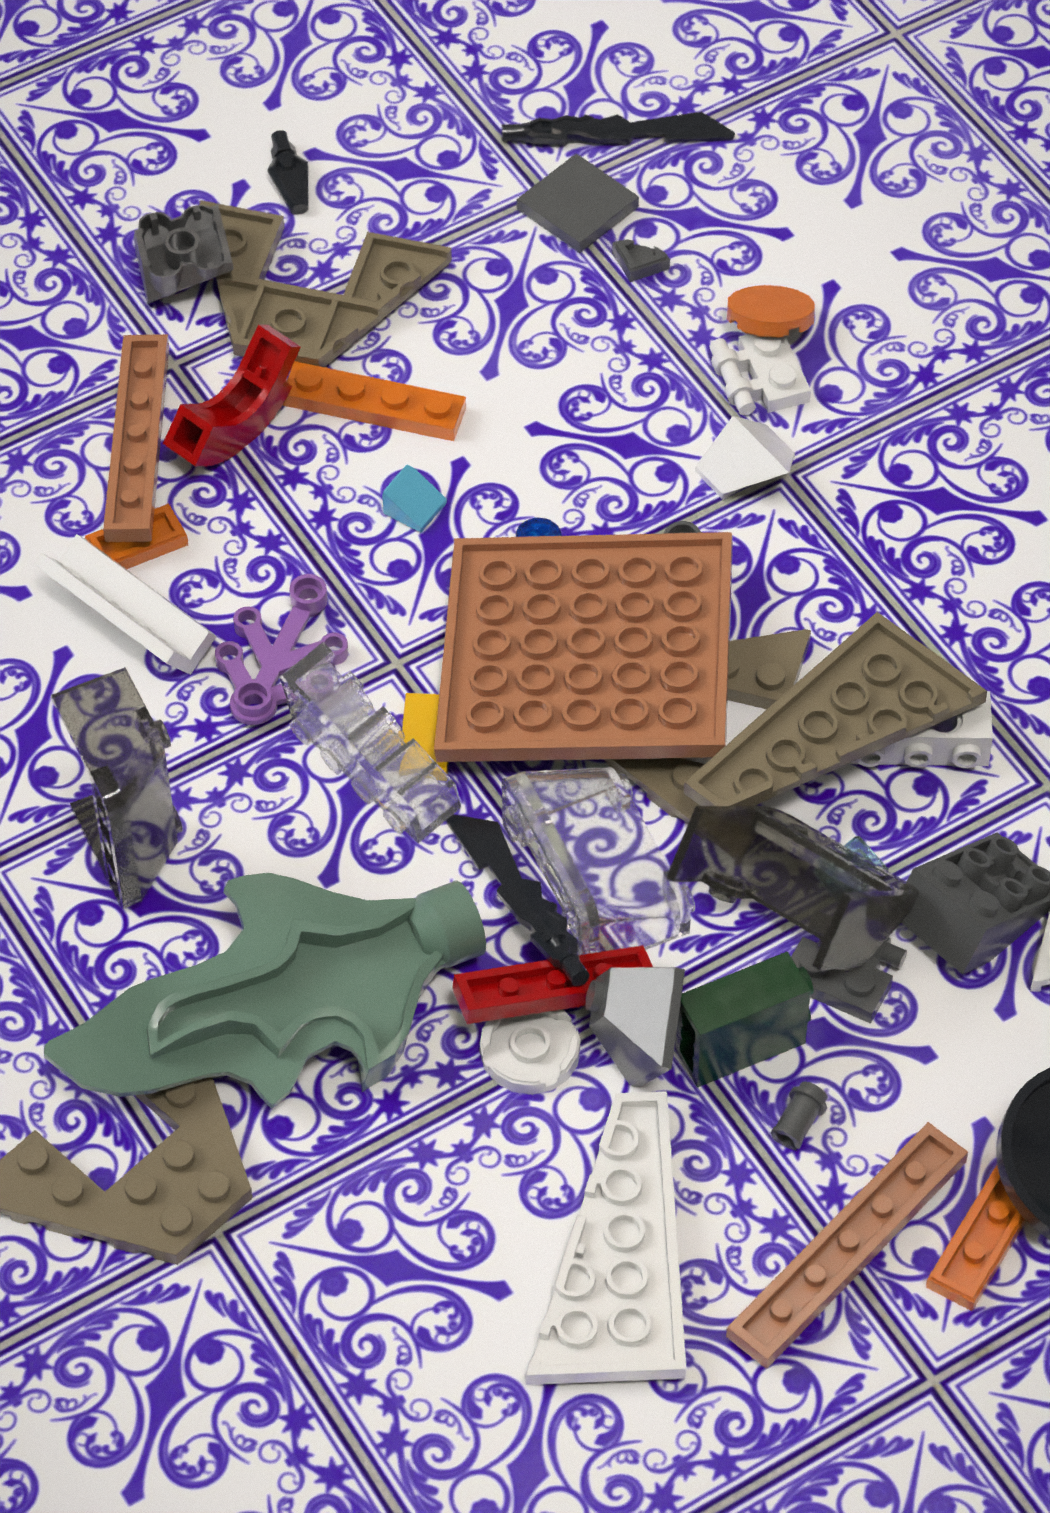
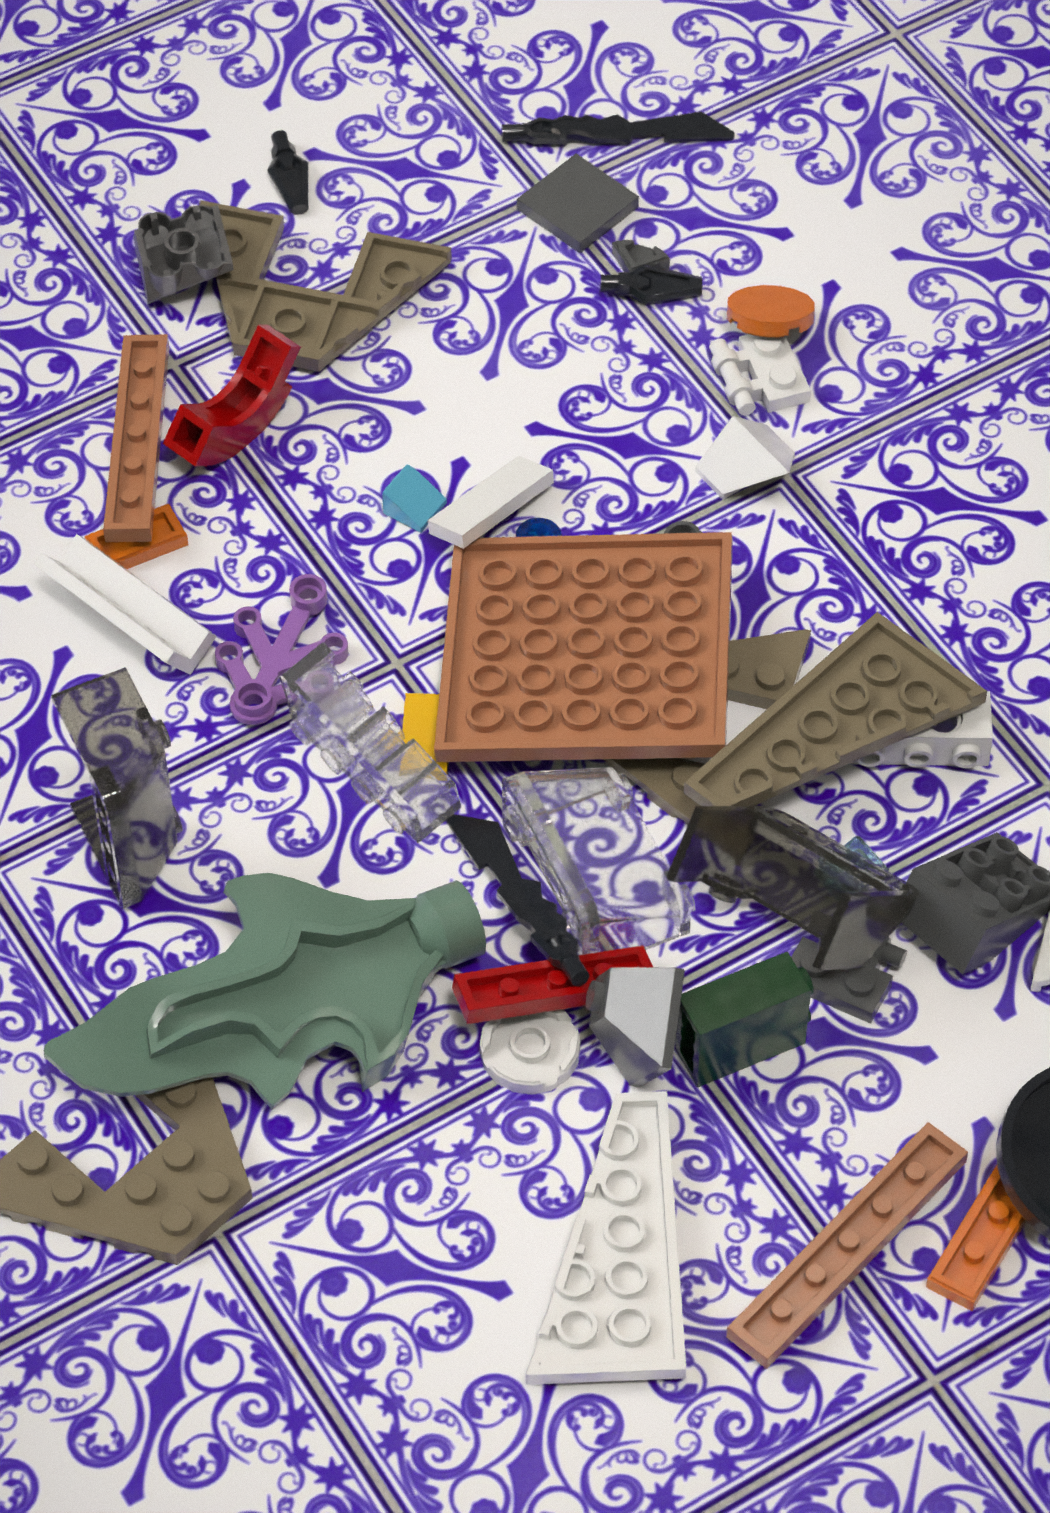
(375, 401): orange plate -> none
(490, 501): none -> white tile
(652, 284): none -> black piece
(805, 1105): dark grey pin -> none

